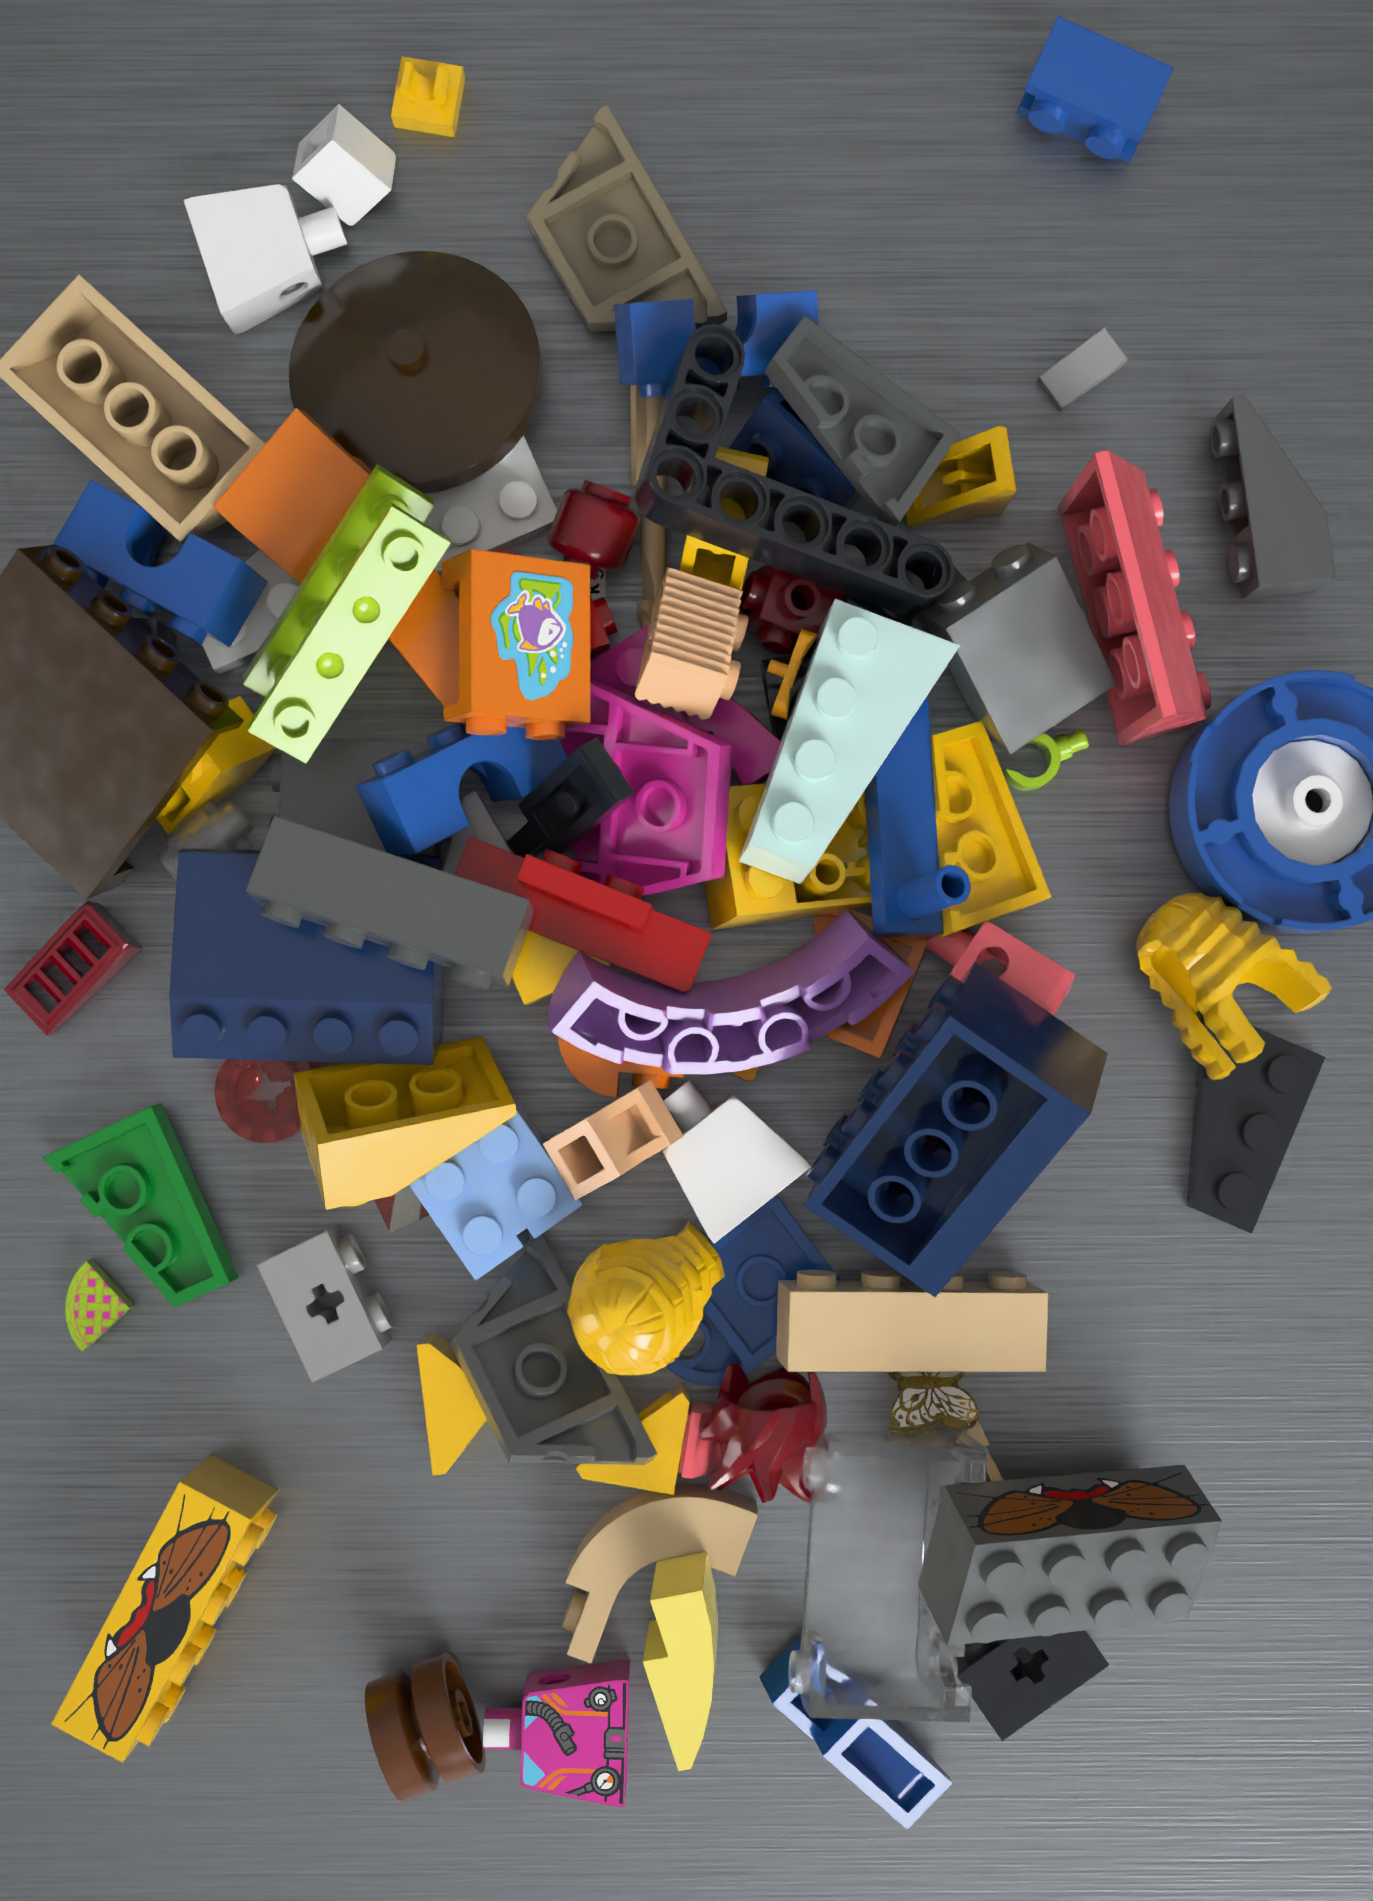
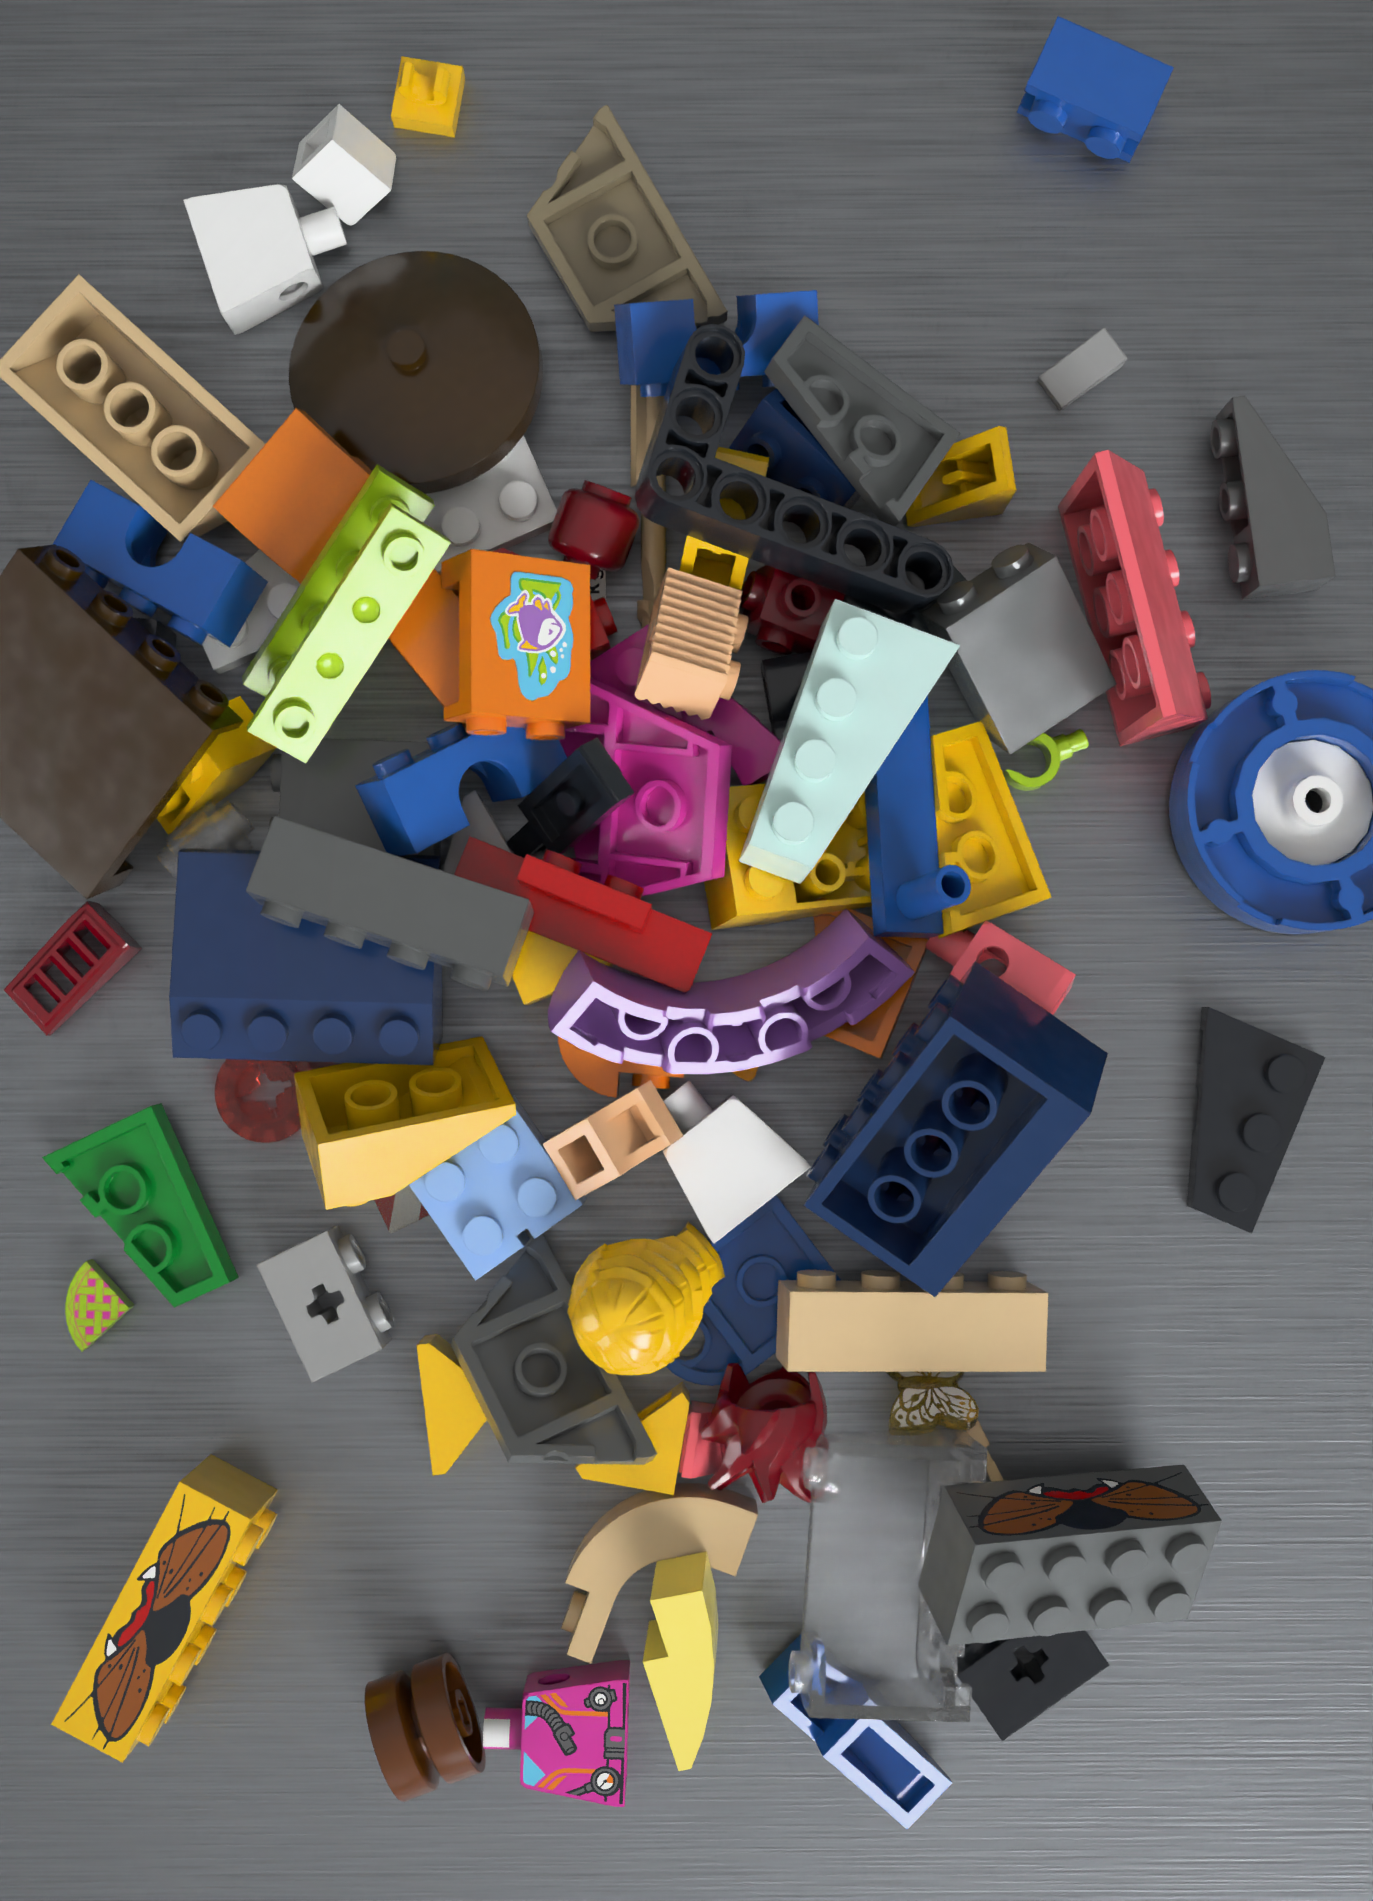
(789, 672): light orange piece -> none
(1198, 956): yellow hair -> none

